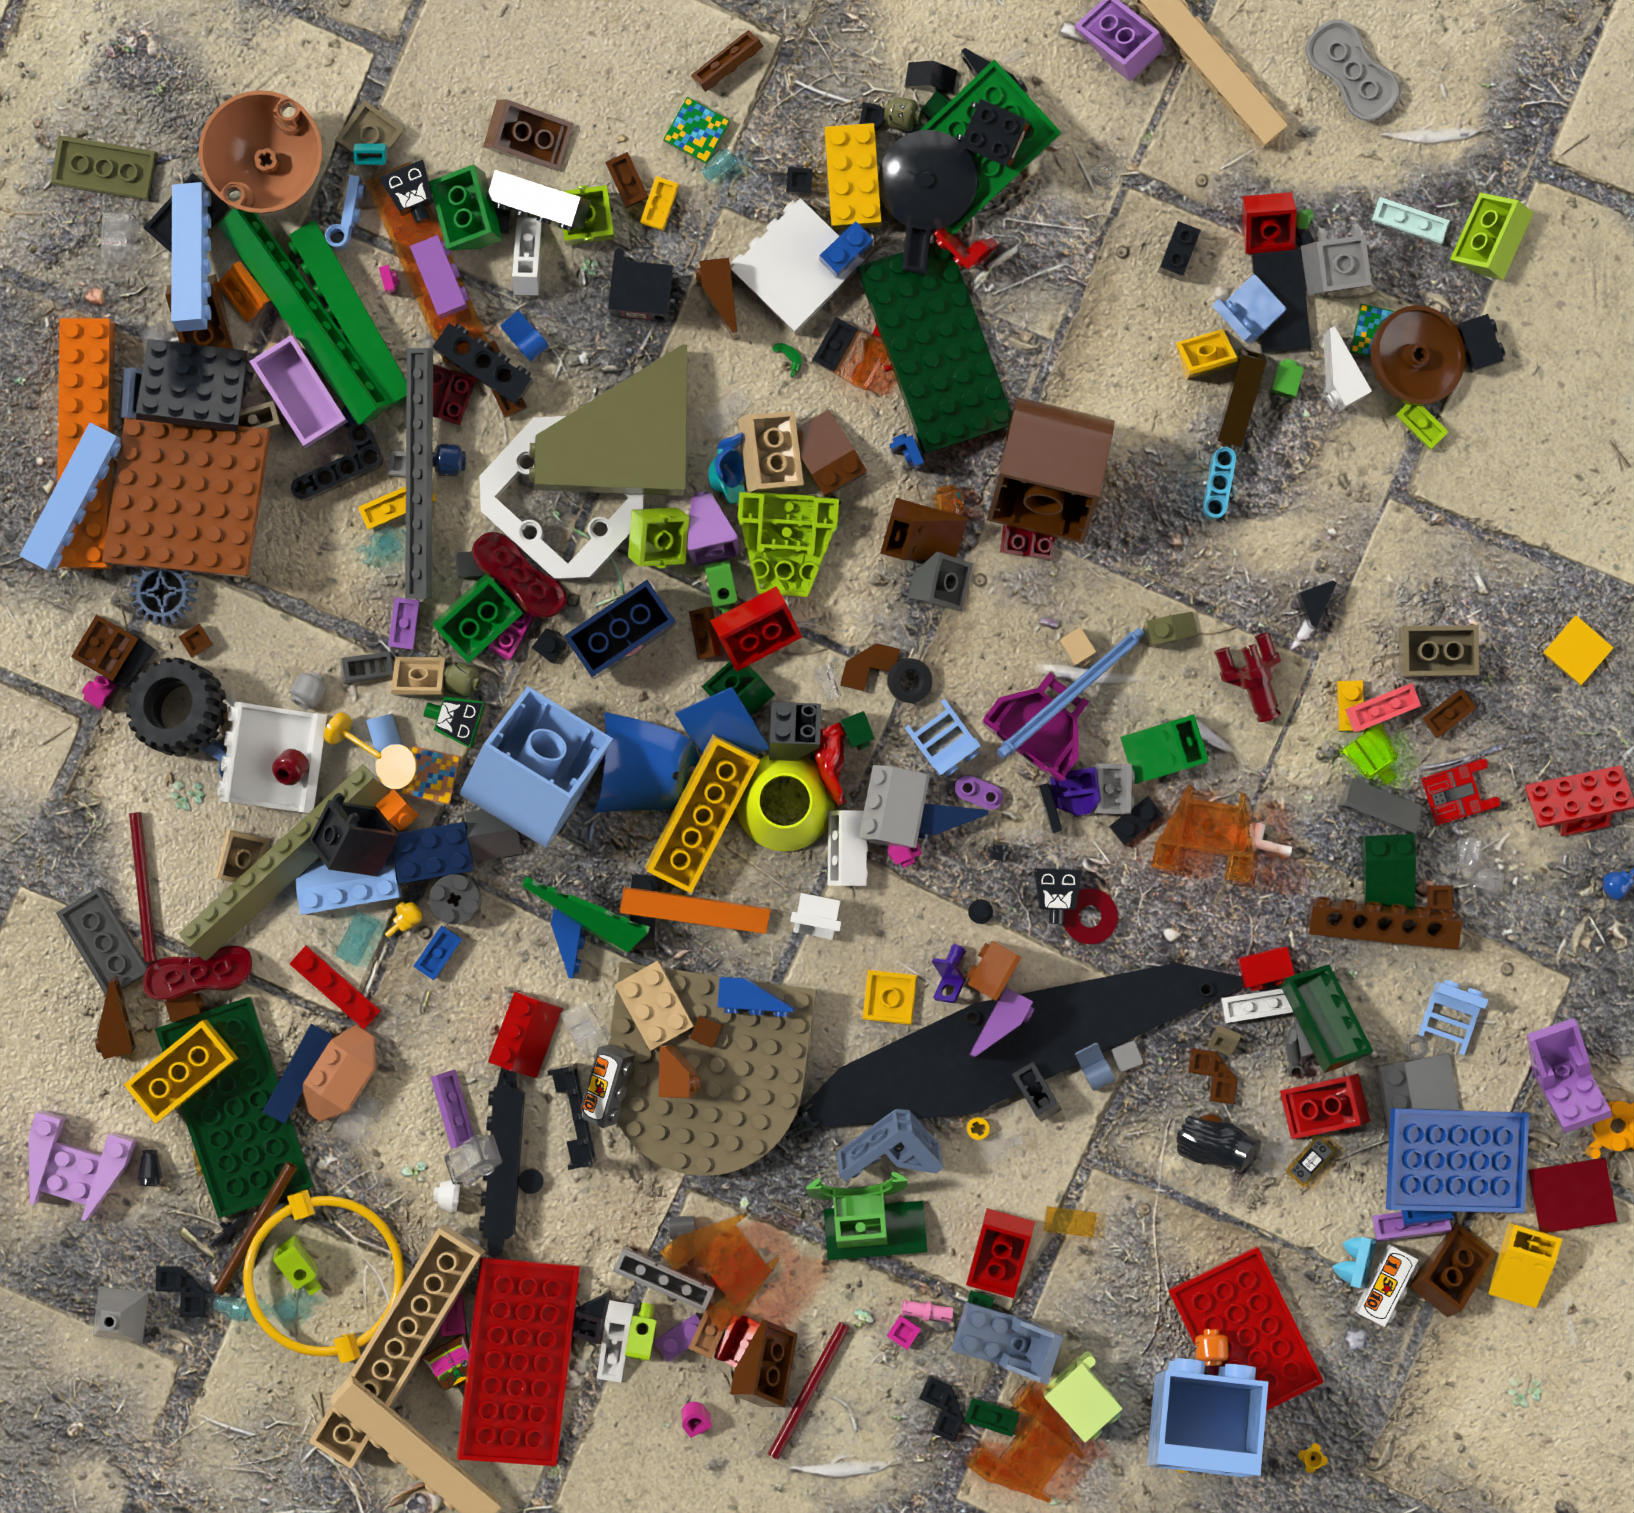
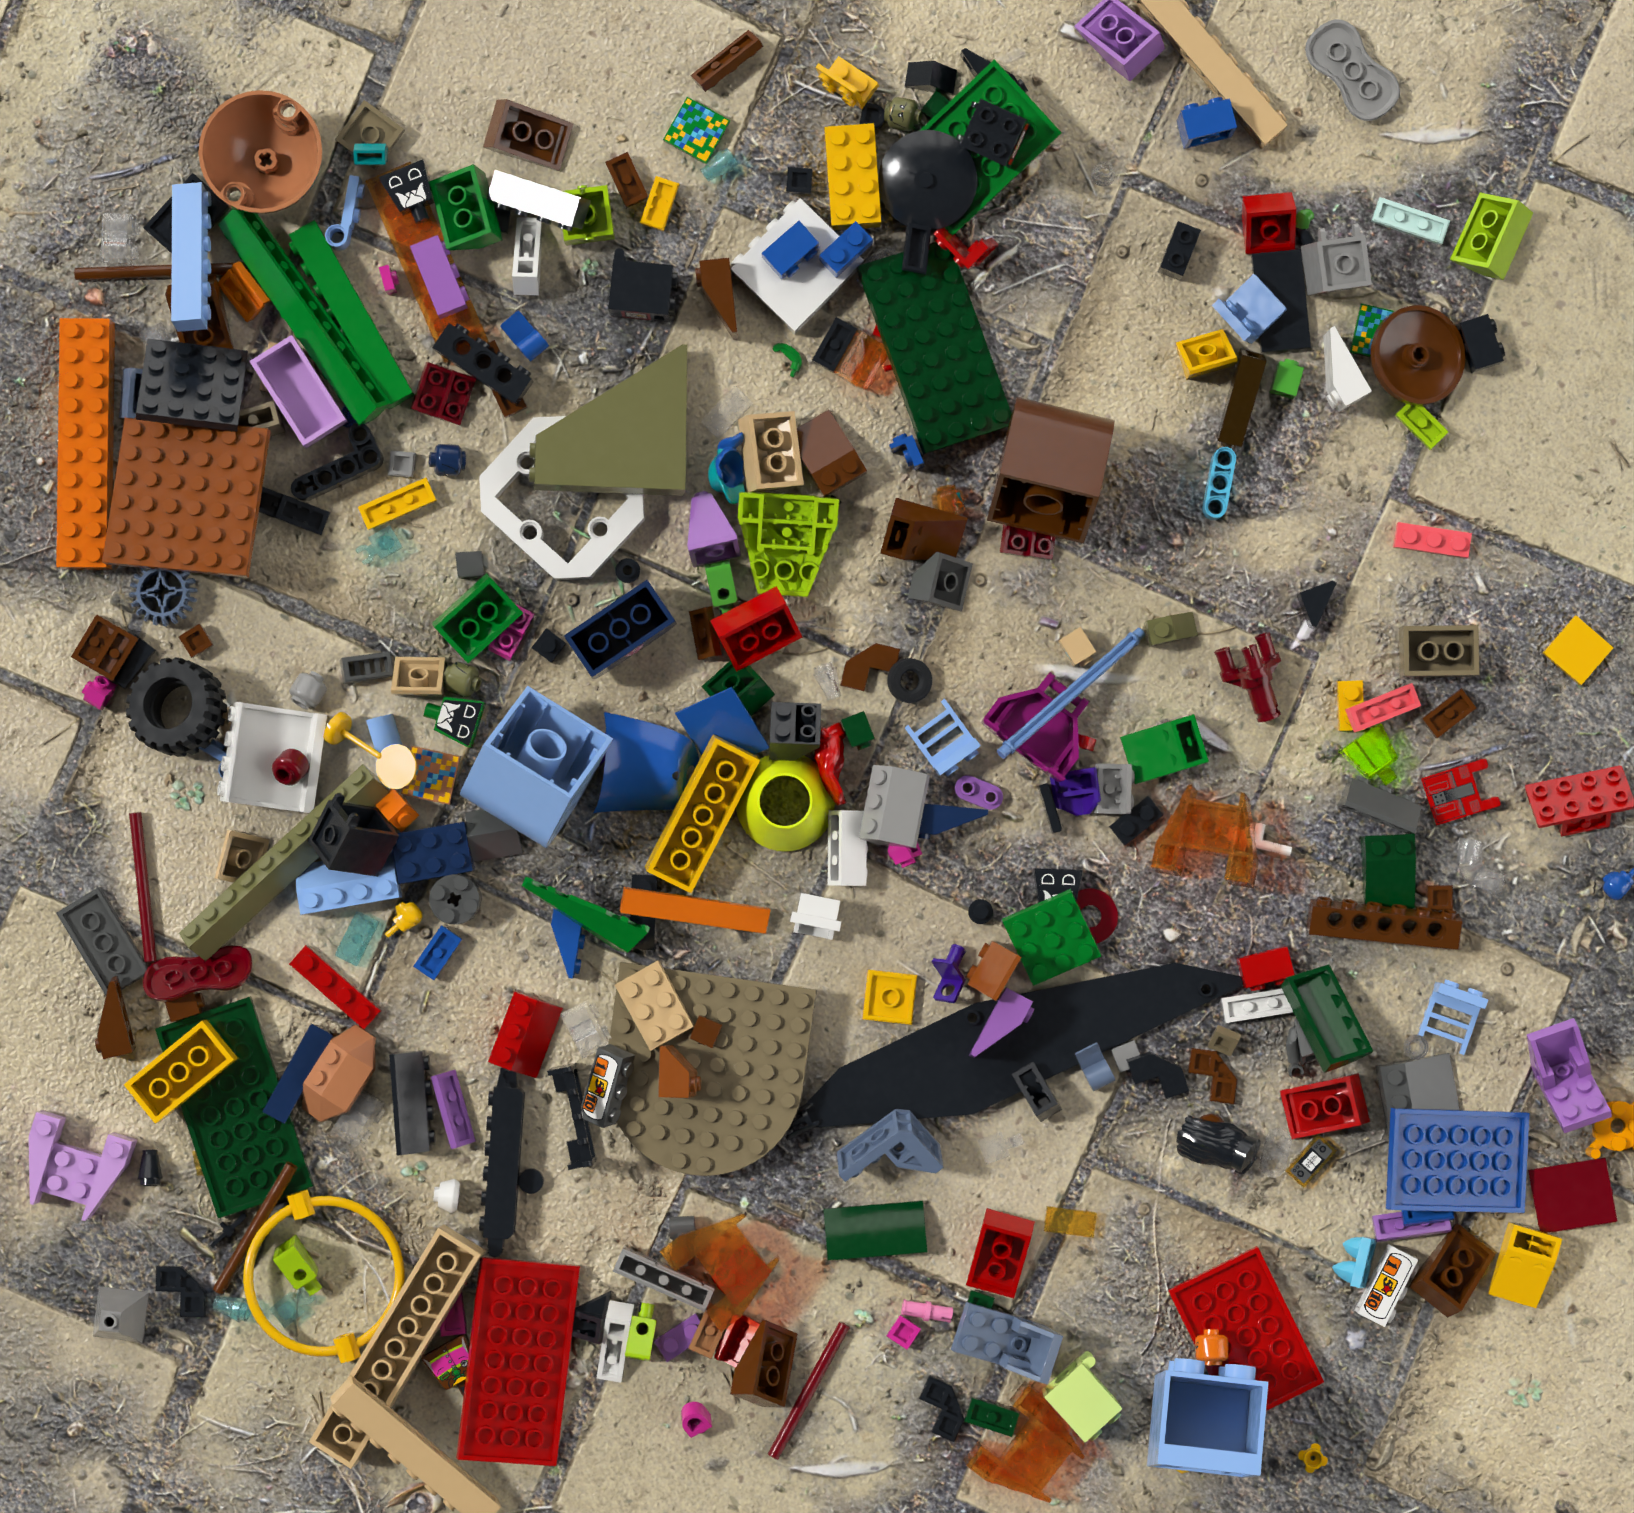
(70, 497): light blue brick -> none
(104, 168): olive tile -> none
(143, 271): none -> reddish brown piece
(293, 511): none -> black slope
(404, 623): medium lavender plate -> none
(411, 1102): none -> black slope
(419, 473): dark grey plate -> none
(473, 1160): clear brick -> none
(504, 561): dark red plate -> none
(635, 570): none -> black plate
(658, 537): lime brick -> none
(746, 994): blue slope -> none
(790, 250): none -> blue brick
(848, 82): none -> yellow bracket
(859, 1210): bright green piece -> none
(981, 1121): yellow bush -> none
(999, 851): black plate -> none
(1051, 937): none -> green plate
(1086, 742): none -> red axle
(1151, 1066): none -> black tile
(1206, 122): none -> blue brick
(1432, 540): none -> coral plate

